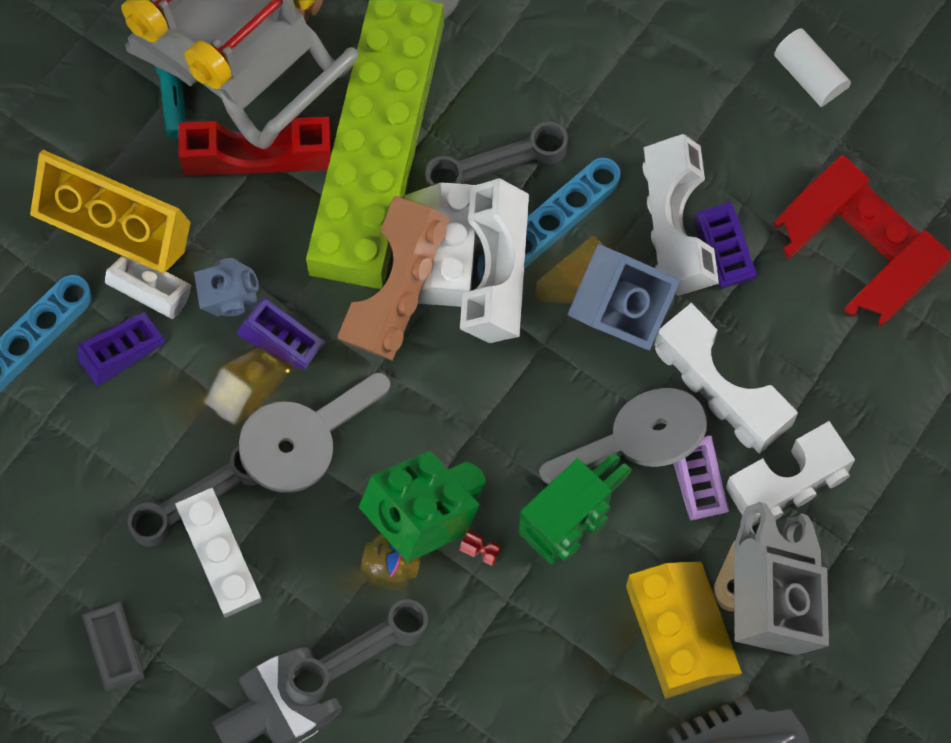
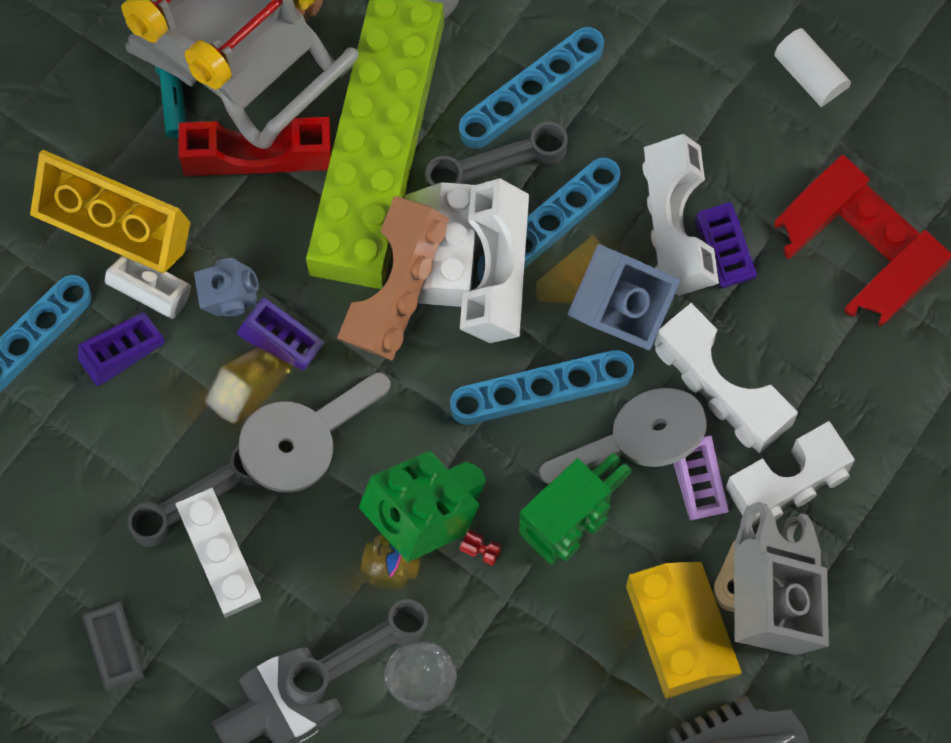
(420, 675): none -> clear hair
(523, 102): none -> dark azure beam
(527, 400): none -> dark azure beam

